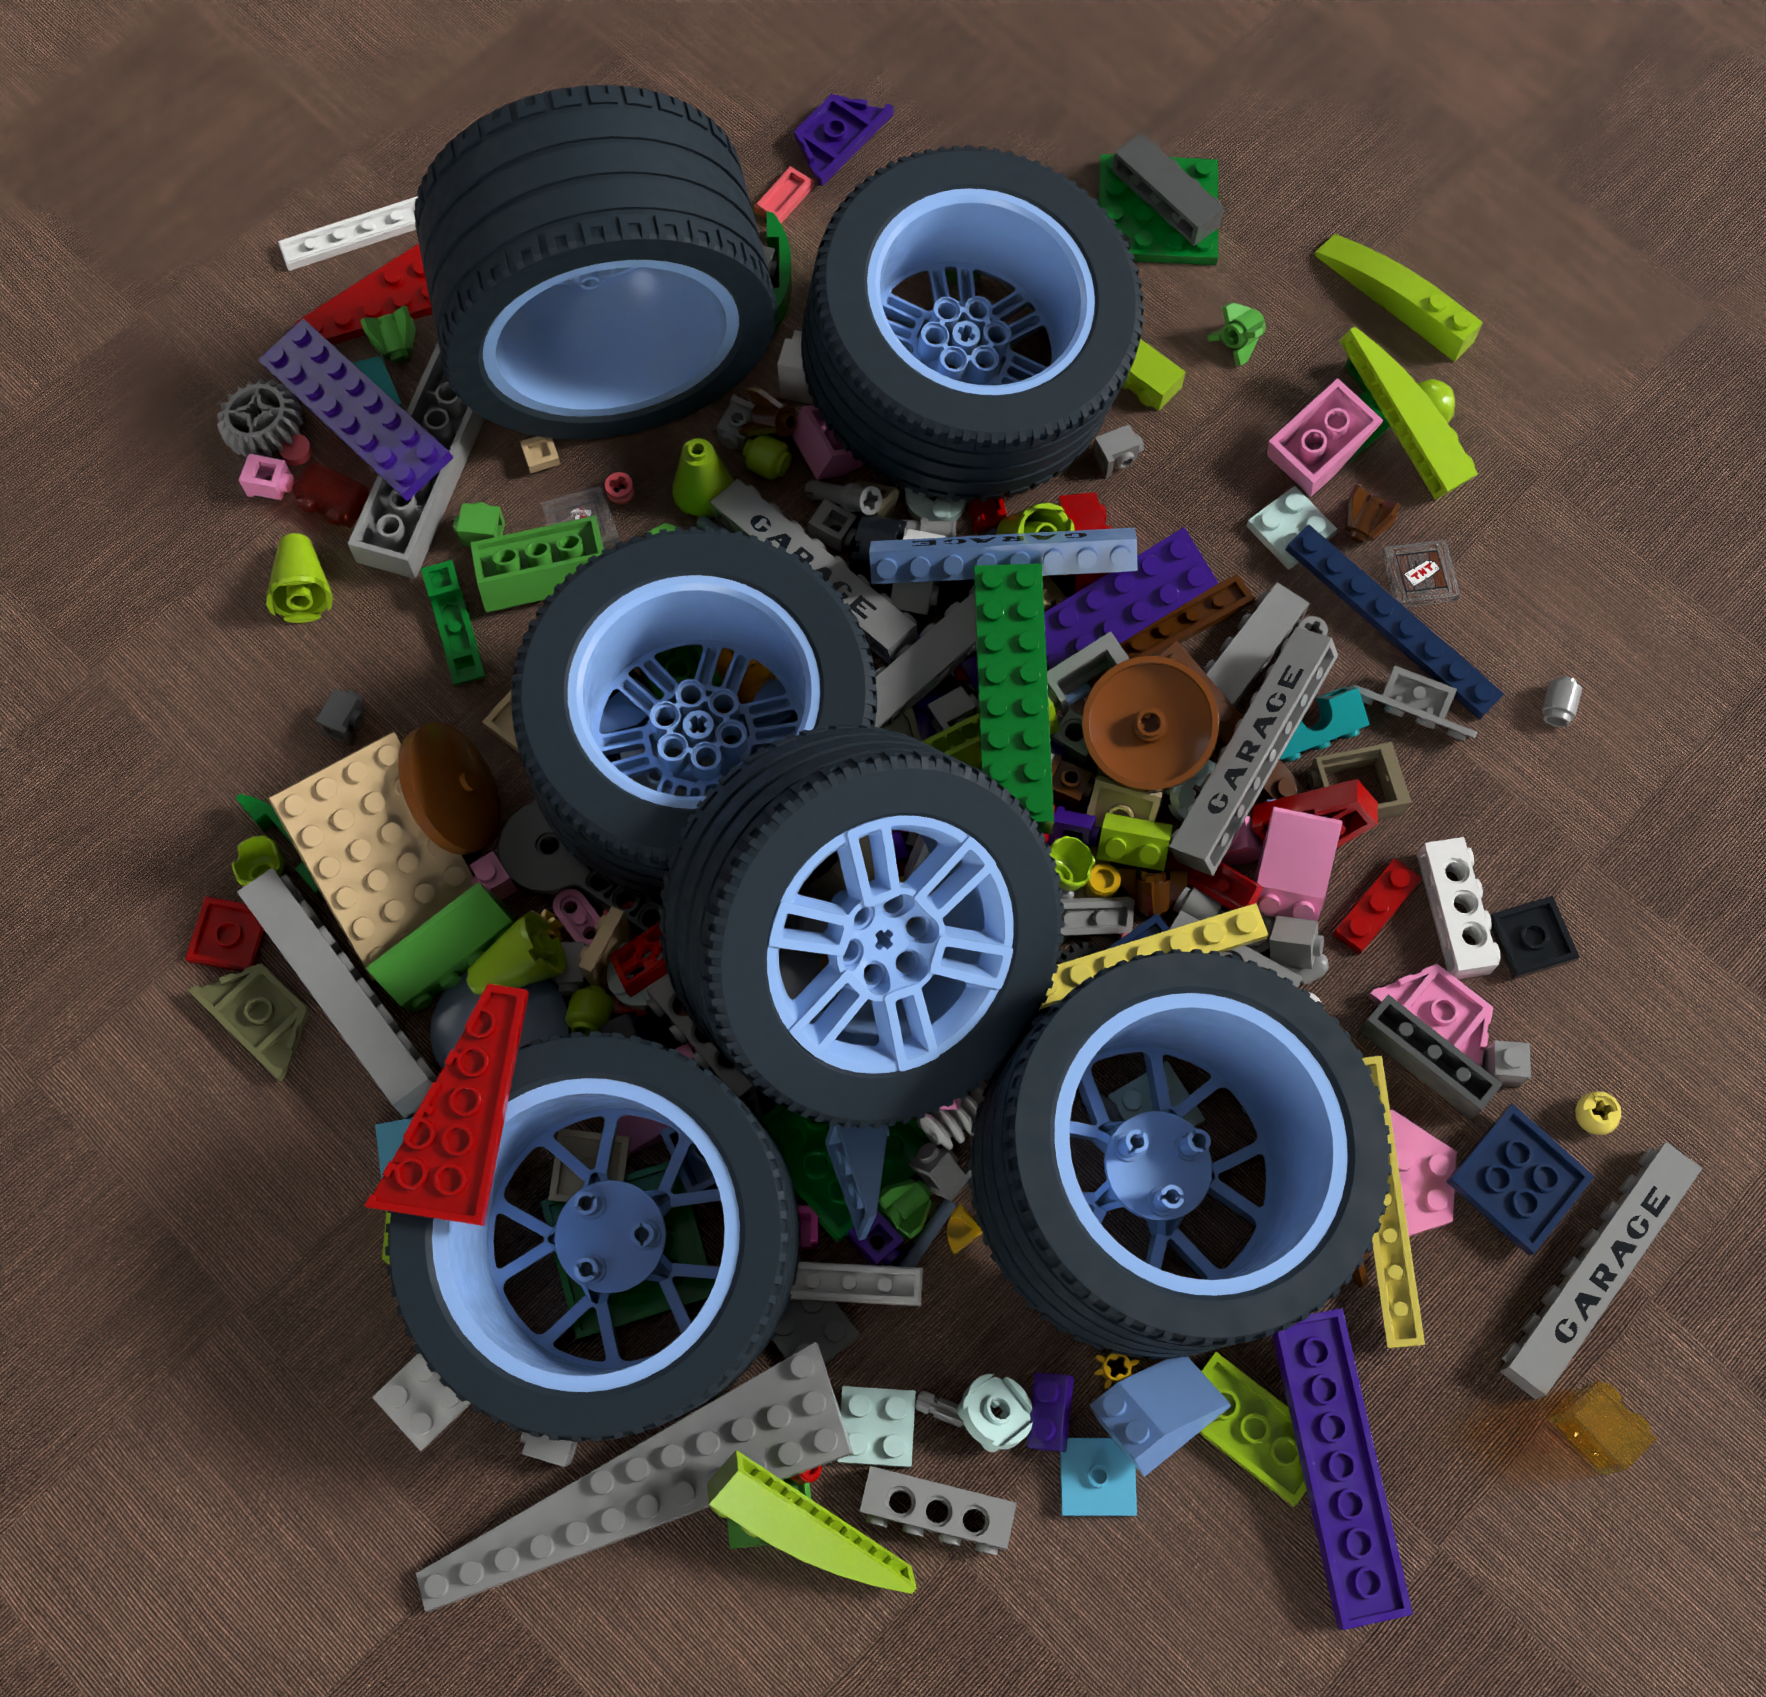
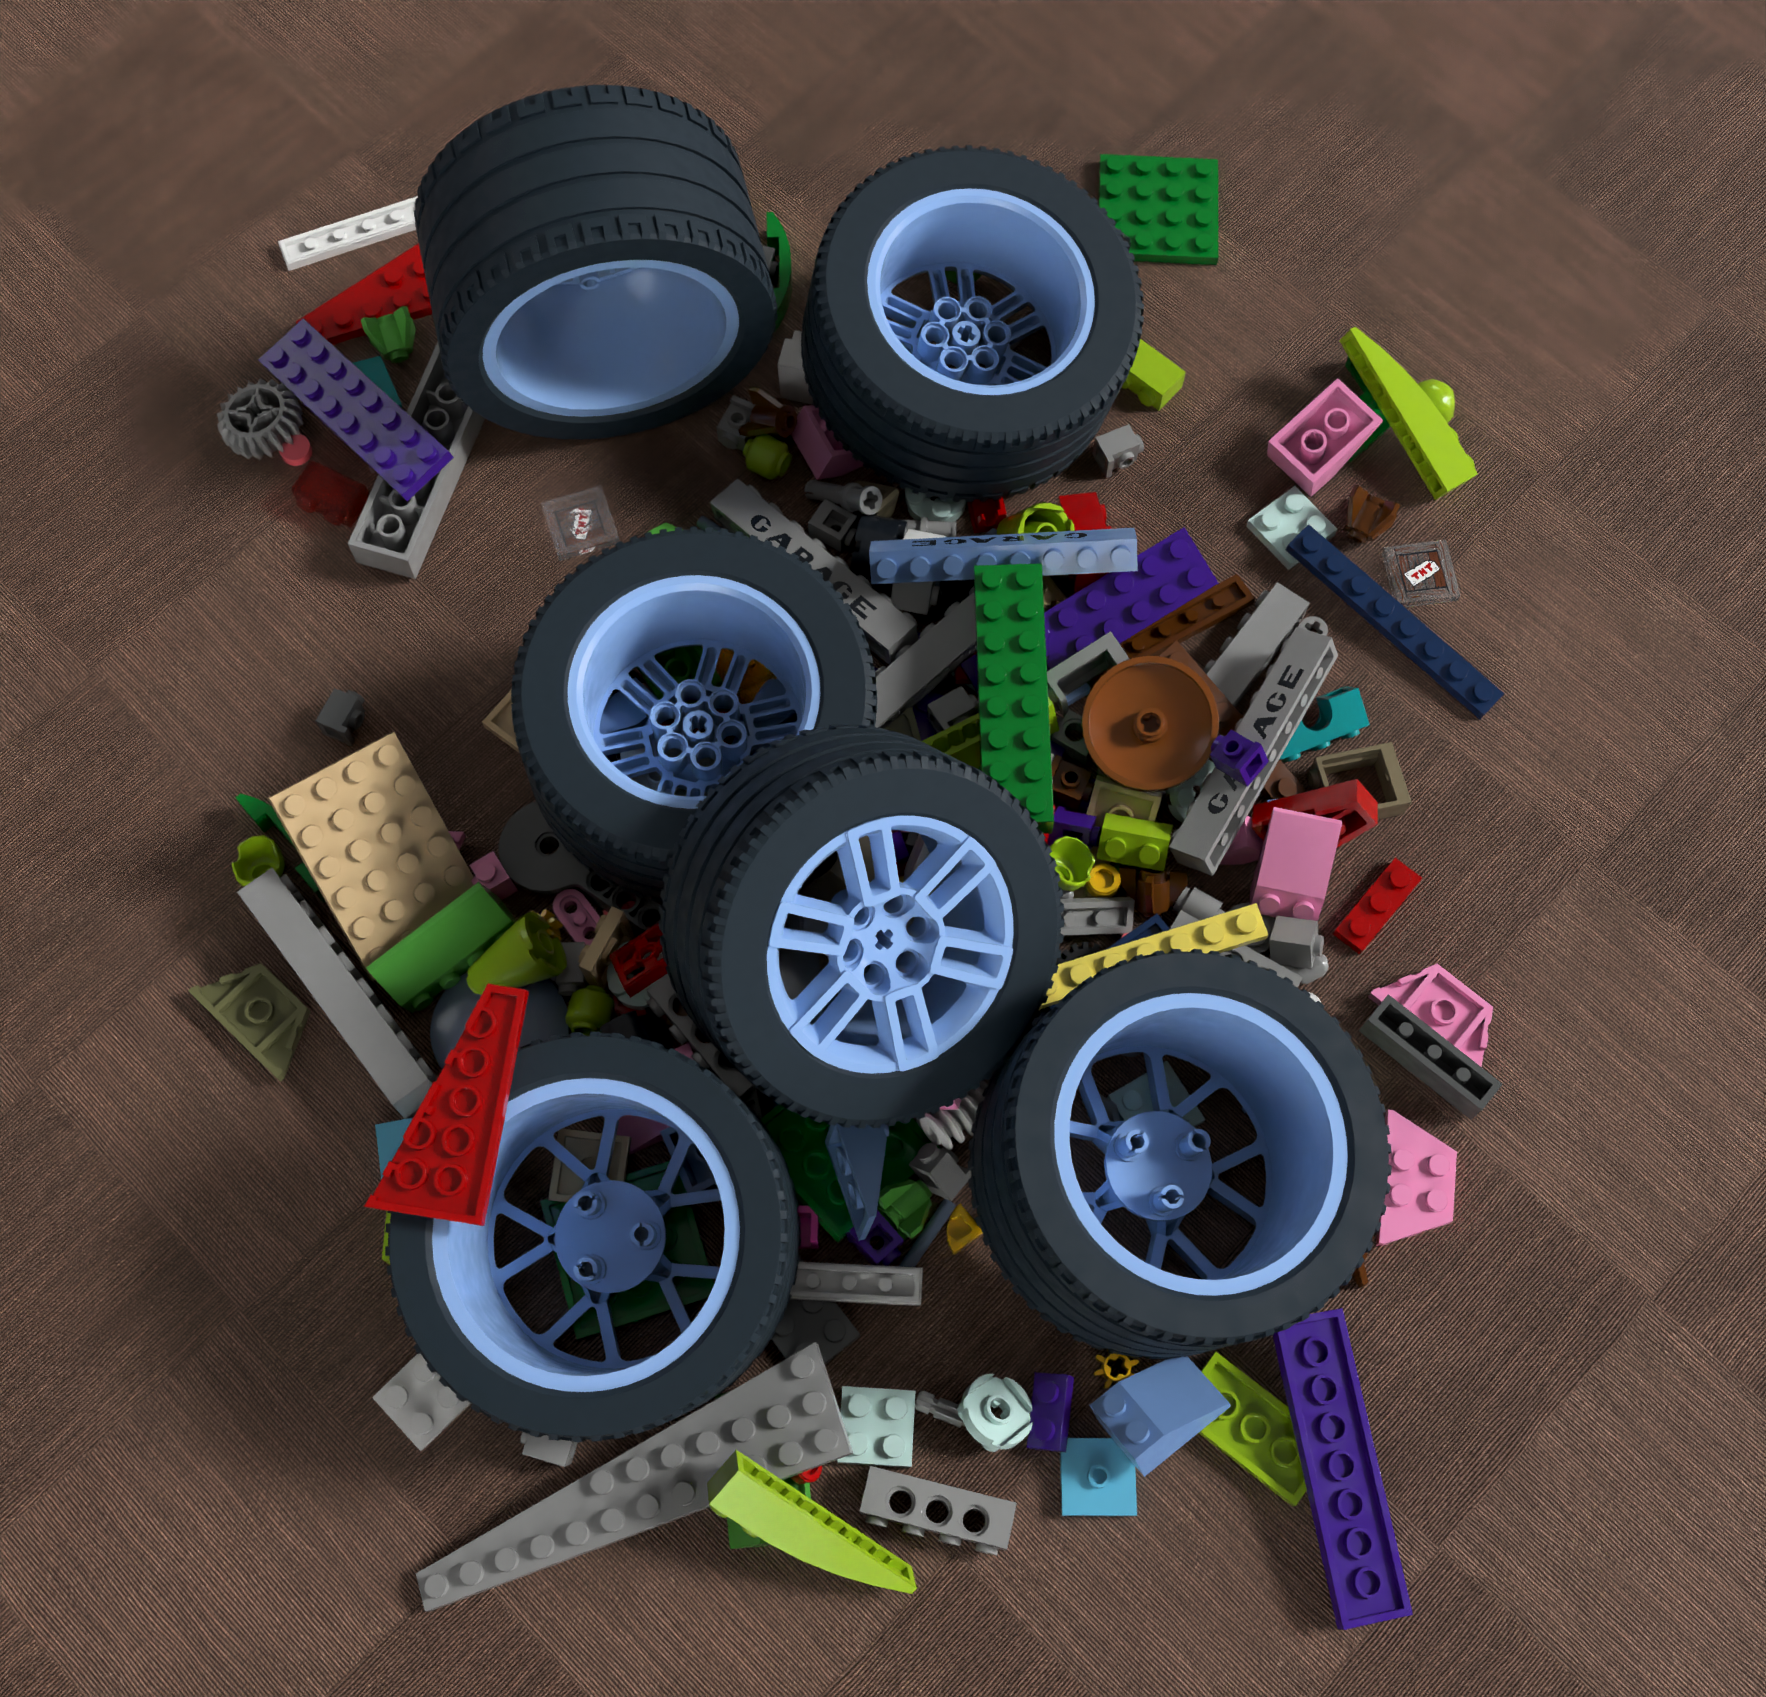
(225, 936): red tile -> none
(266, 477): bright pink brick -> none
(297, 582): lime cone -> none
(449, 788): dark orange dish -> none
(453, 623): green slope -> none
(478, 522): bright green brick -> none
(532, 562): bright green slope -> none
(540, 453): tan plate -> none
(614, 481): coral bush -> none
(699, 478): lime cone -> none
(785, 194): coral tile -> none
(838, 132): dark purple wing -> none
(1167, 189): dark grey brick -> none
(1225, 886): red plate -> none
(1238, 757): none -> dark purple brick
(1240, 331): bright green brick -> none
(1393, 1247): light yellow plate -> none
(1403, 295): lime slope -> none
(1418, 697): light grey bracket -> none
(1460, 958): white brick -> none
(1508, 1062): light grey brick -> none
(1520, 1179): dark blue plate -> none
(1533, 937): black plate -> none
(1561, 701): light grey brick -> none
(1594, 1123): light yellow piece -> none
(1599, 1271): light grey brick -> none
(1603, 1427): clear yellow brick -> none

